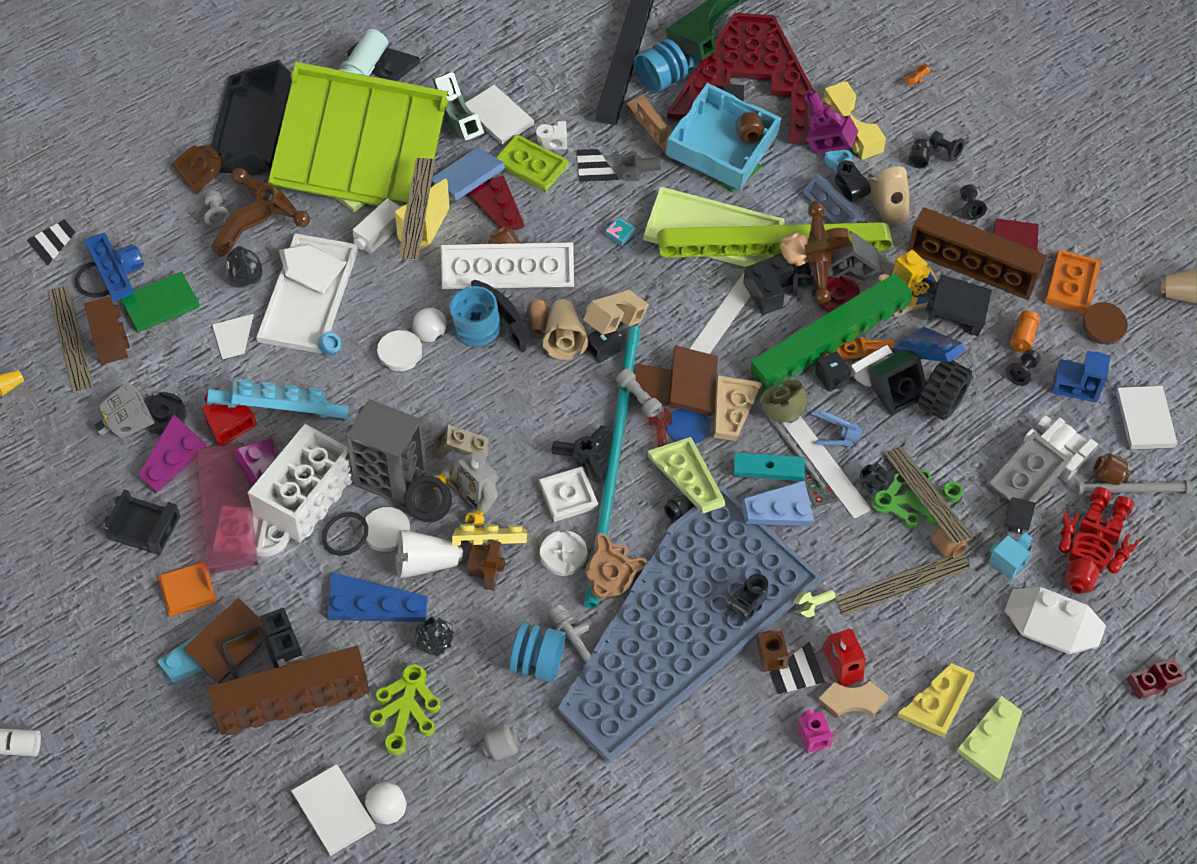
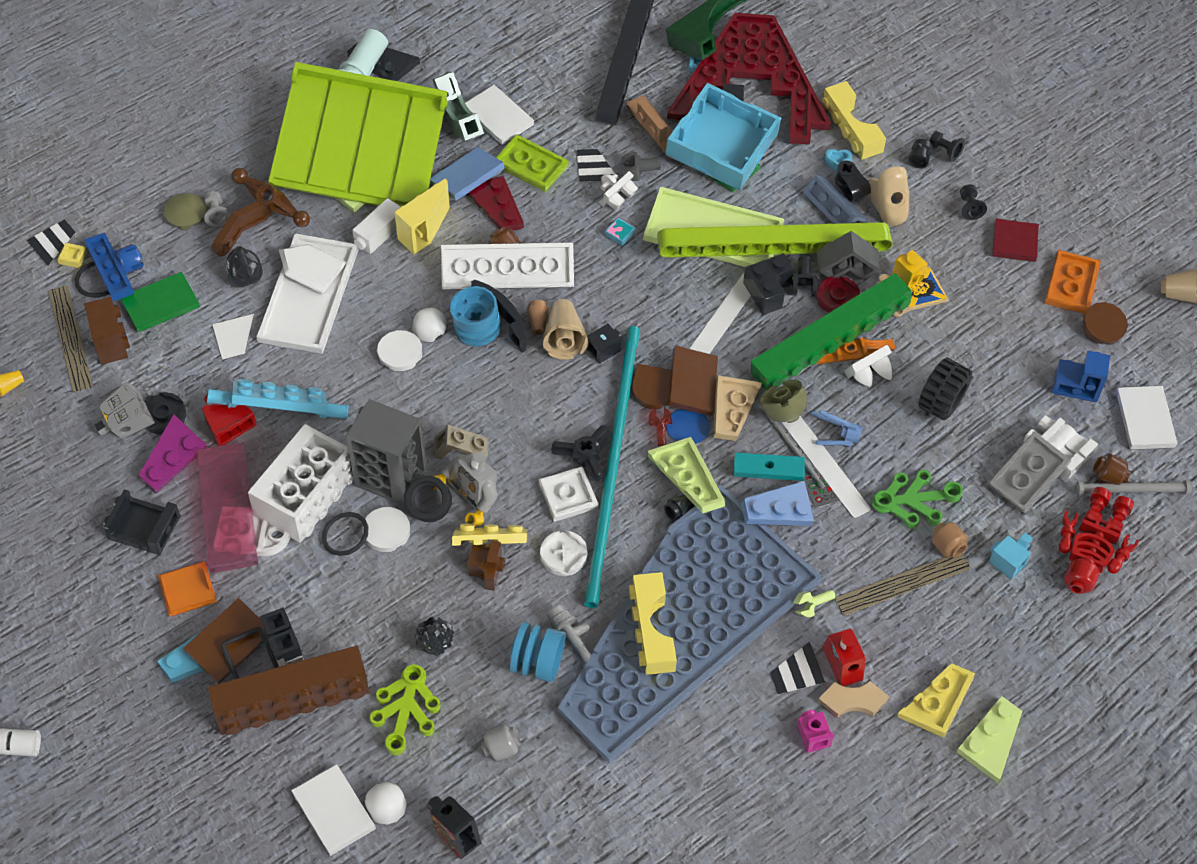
(72, 255): none -> light yellow tile
(185, 210): none -> olive dish
(198, 166): reddish brown tile -> none
(252, 118): black slope -> none
(256, 458): magenta wing -> none
(329, 343): dark azure tile -> none
(368, 601): blue wing -> none
(416, 209): dark tan sticker -> none
(424, 554): white cone -> none
(454, 825): none -> black torso
(552, 136): white leg -> none
(607, 312): tan arch -> none
(610, 570): medium nougat tile -> none
(624, 185): none -> white hips
(627, 379): light grey piece -> none
(657, 650): none -> light yellow arch
(661, 65): dark azure wheel -> none
(746, 600): black piece -> none
(749, 127): reddish brown head -> none
(770, 659): reddish brown brick -> none
(794, 248): light nougat head -> none
(820, 248): reddish brown piece -> none
(828, 128): magenta brick -> none
(833, 371): black brick -> none
(874, 477): black gear -> none
(898, 381): black slope -> none
(916, 77): orange piece -> none
(928, 495): dark tan sticker -> none
(930, 345): blue wing -> none
(959, 302): black panel -> none
(976, 253): reddish brown brick -> none
(1019, 373): black piece -> none
(1019, 515): black brick -> none
(1024, 333): orange piece -> none
(1054, 620): white wedge -> none
(1156, 679): dark red slope -> none

